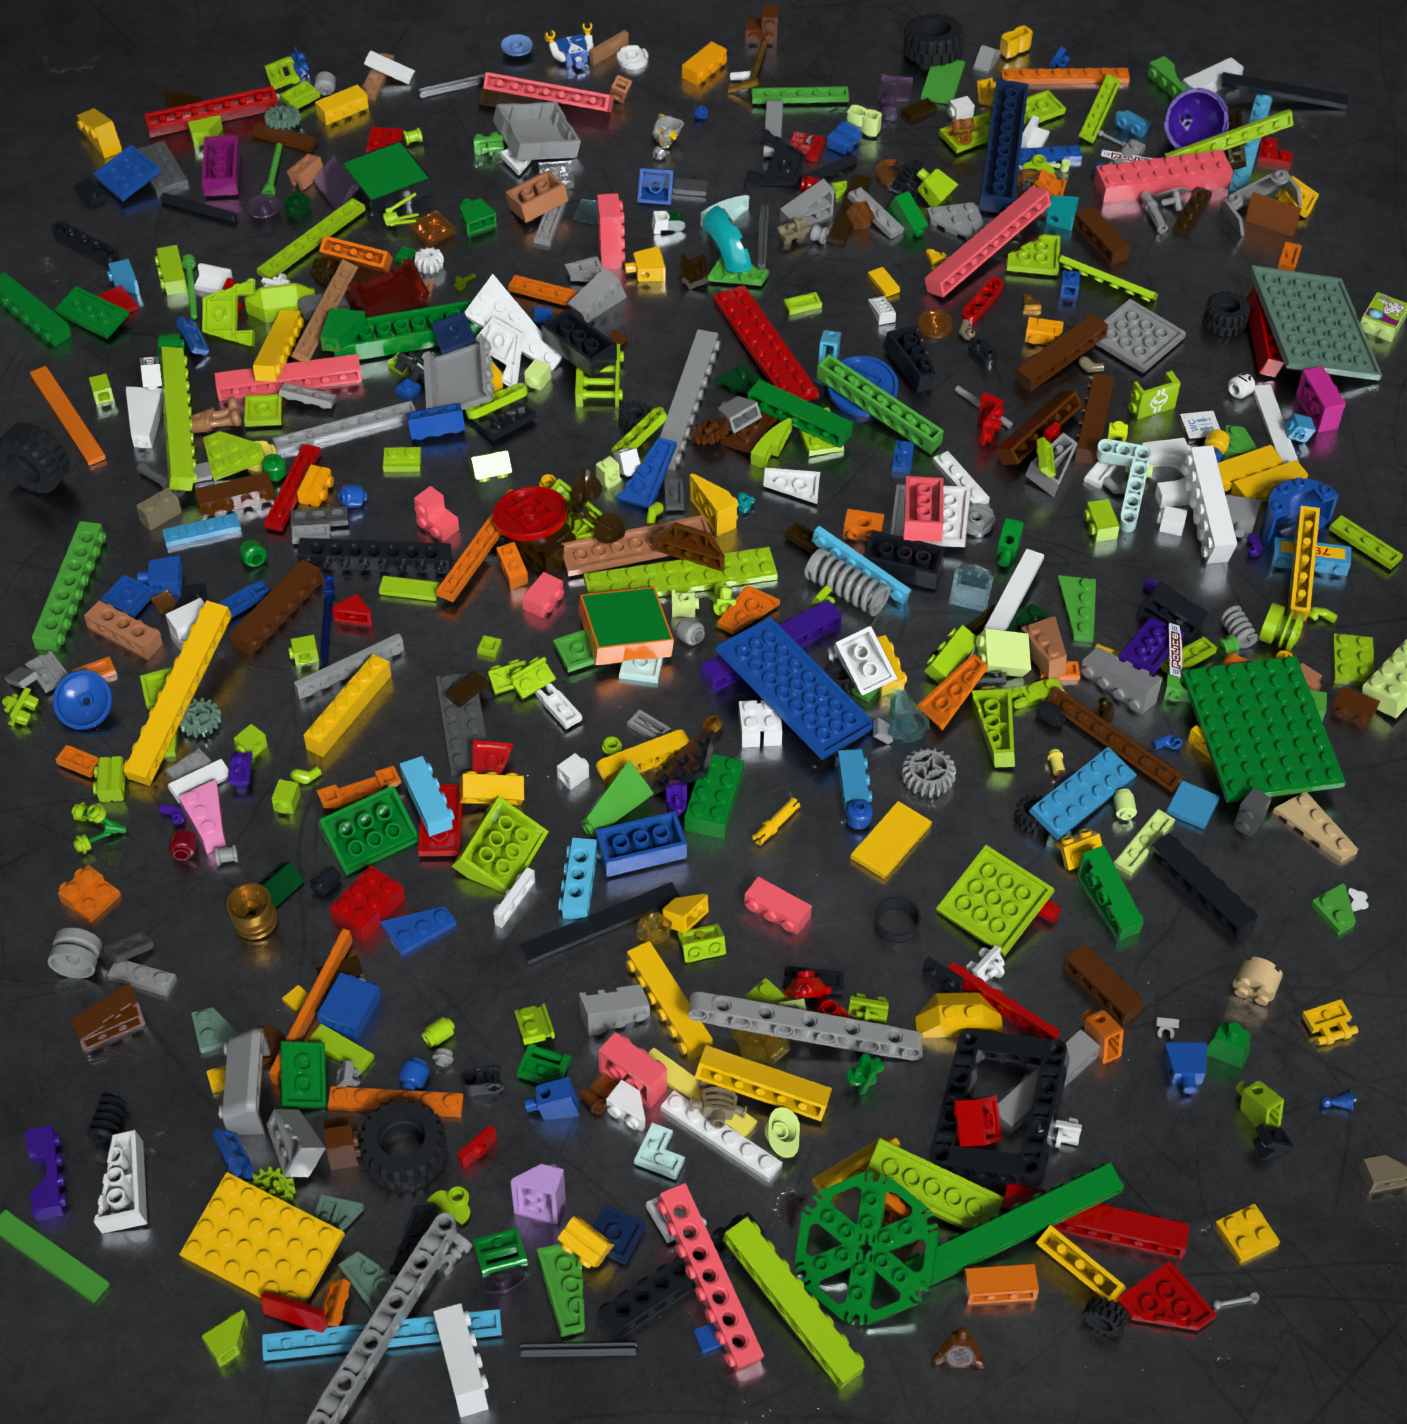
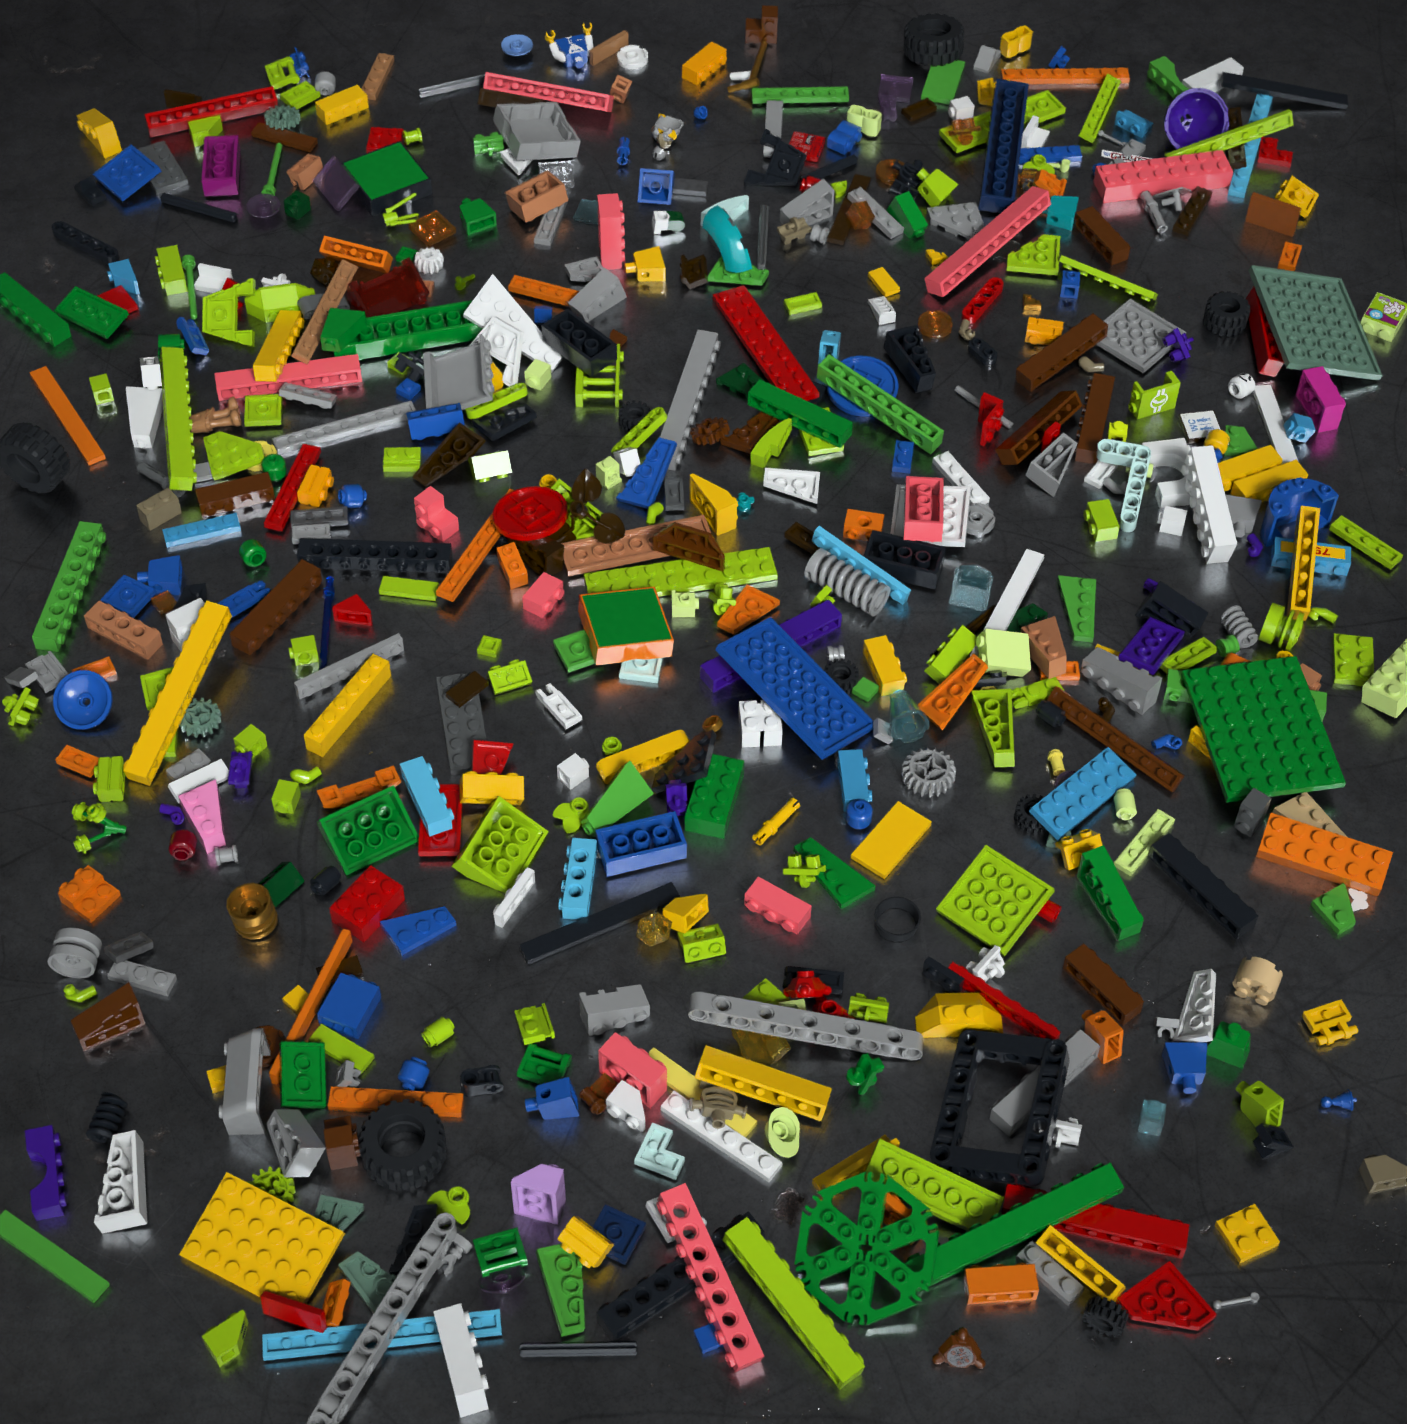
(79, 995): none -> lime arm
(211, 1029): sand green wing -> none
(234, 1153): blue hinge -> none
(311, 239): lime plate -> none
(389, 67): white tile -> none
(443, 1057): light grey plate -> none
(453, 333): dark blue plate -> none
(453, 451): none -> dark brown wedge
(477, 1147): red plate -> none
(532, 678): lime bracket -> none
(570, 815): none -> lime plate
(623, 150): none -> blue pin
(645, 728): light grey tile -> none
(668, 999): yellow brick -> none
(690, 631): light grey head -> none
(739, 413): light grey torso -> none
(812, 867): none -> lime hips
(839, 879): none -> green wing
(864, 661): white slope -> none
(978, 1121): red slope -> none
(1008, 546): green torso -> none
(1046, 457): lime plate -> none
(1051, 1273): none -> light grey plate
(1152, 1117): none -> clear light blue brick
(1175, 650): sticker -> none
(1180, 343): none -> dark purple hips
(1193, 805): dark azure tile -> none
(1198, 1009): none -> white wing
(1262, 186): light grey windscreen -> none
(1324, 854): none -> orange brick
(1355, 707): reddish brown brick -> none

